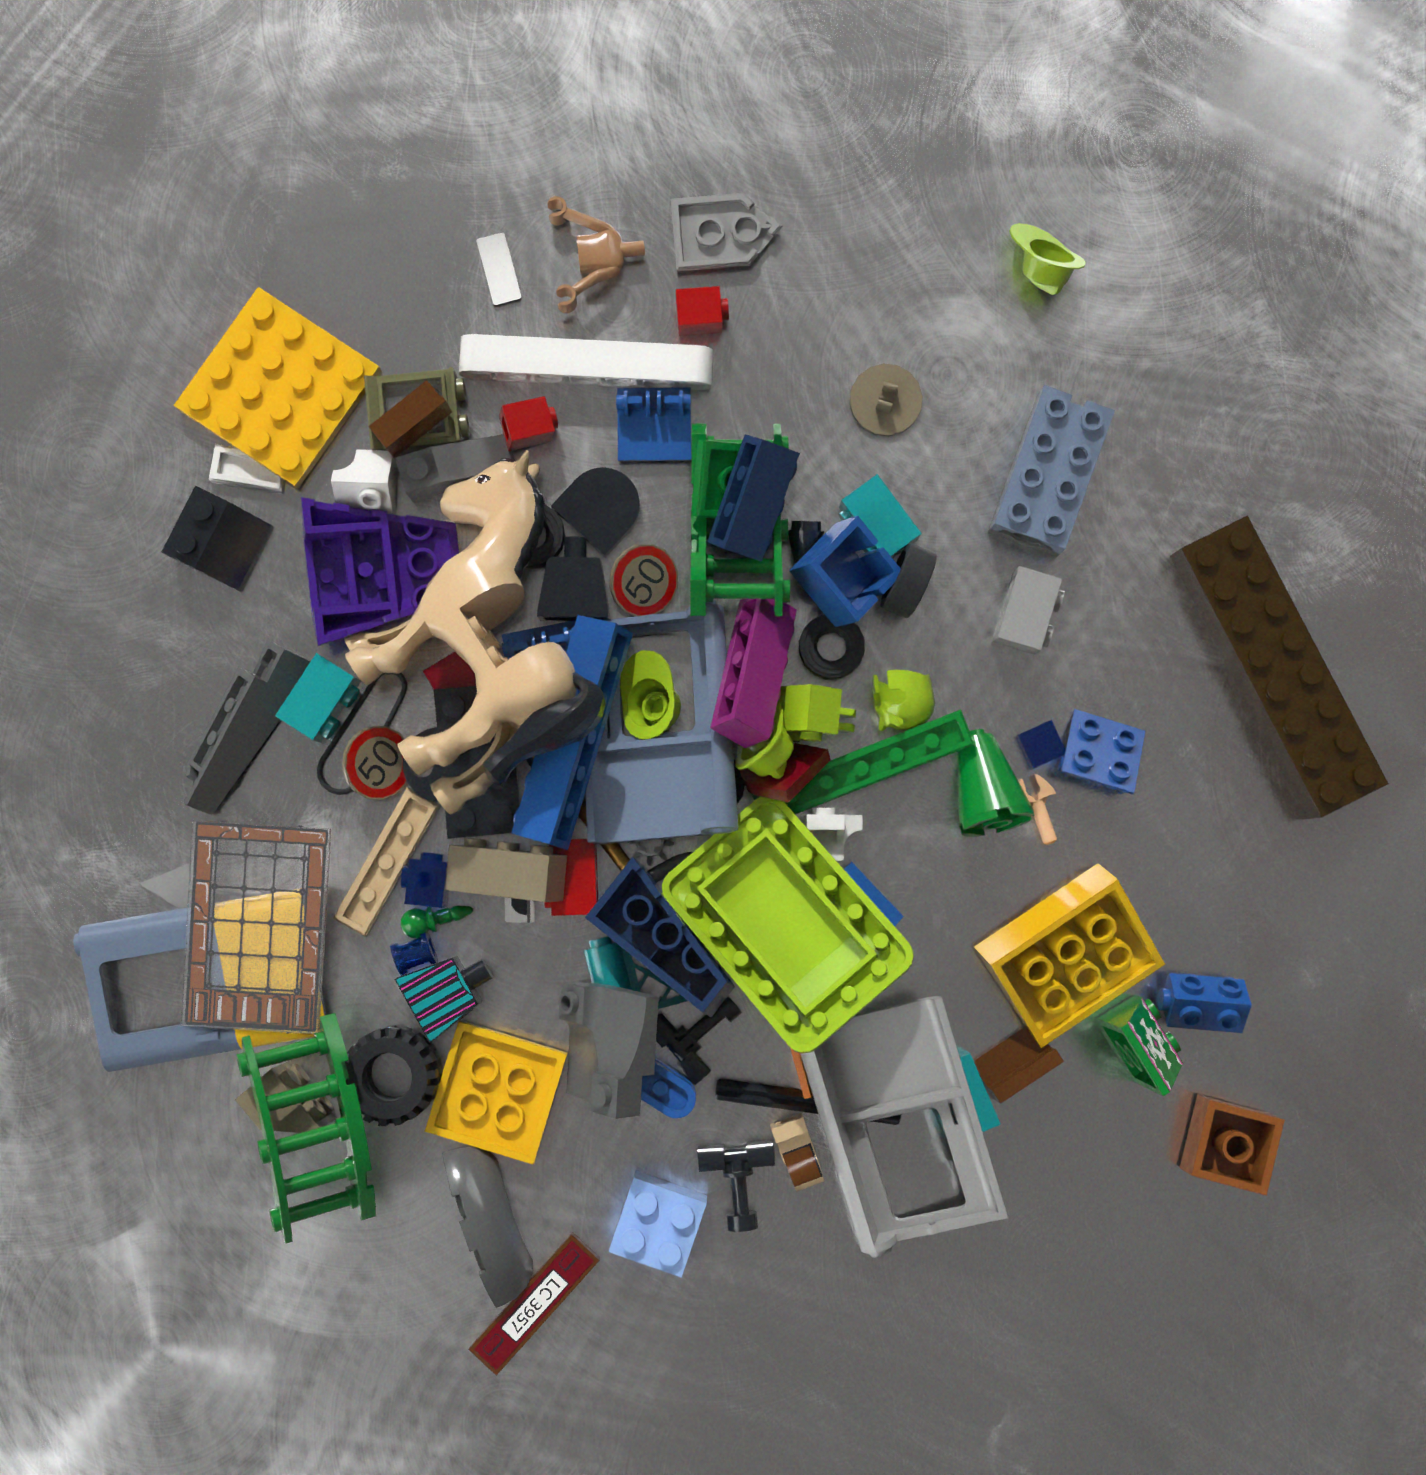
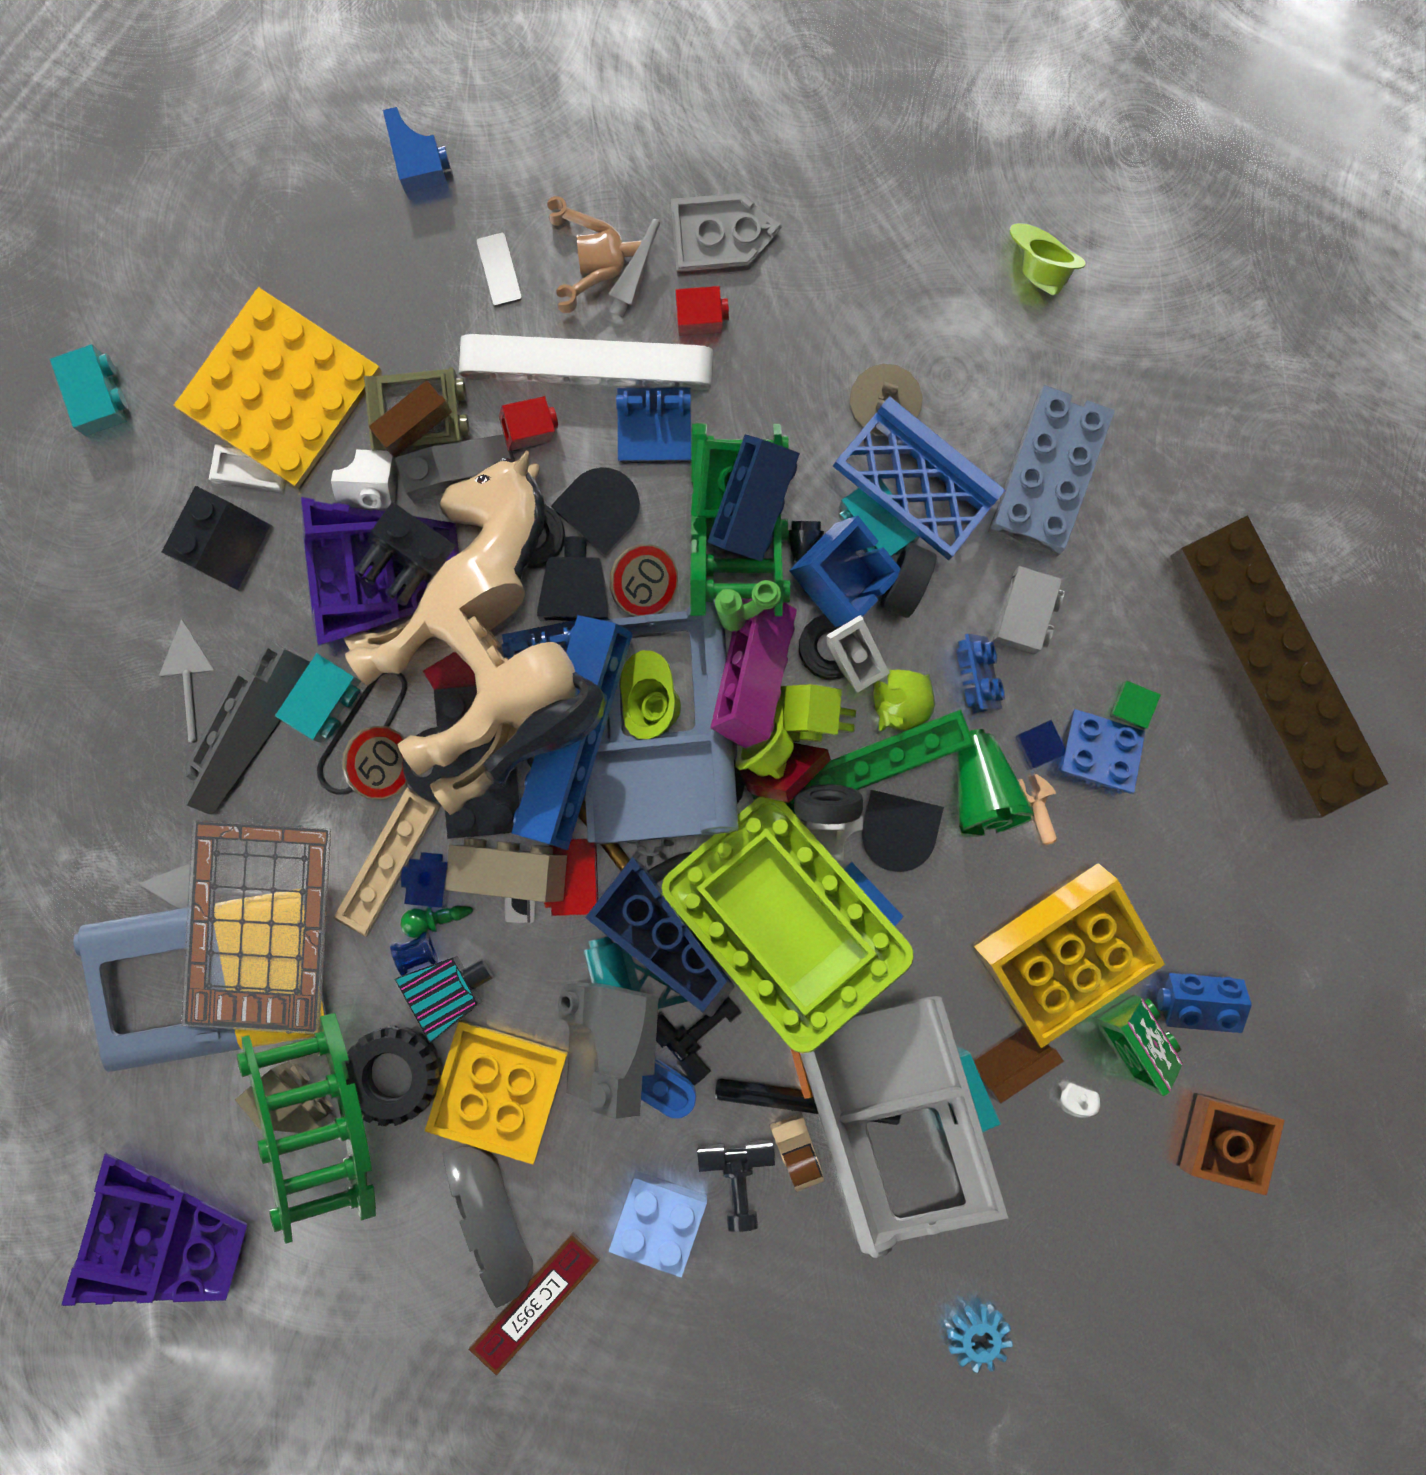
(89, 389): none -> teal brick
(152, 1243): none -> dark purple wedge
(186, 658): none -> light grey piece
(409, 543): none -> black brick
(416, 156): none -> blue arch
(629, 283): none -> light grey piece
(735, 613): none -> bright green plant
(828, 804): none -> black tyre
(857, 654): none -> white slope
(899, 831): none -> black tile
(933, 459): none -> blue fence
(979, 1352): none -> dark azure gear
(980, 655): none -> blue hinge
(1079, 1101): none -> white piece
(1135, 705): none -> green tile

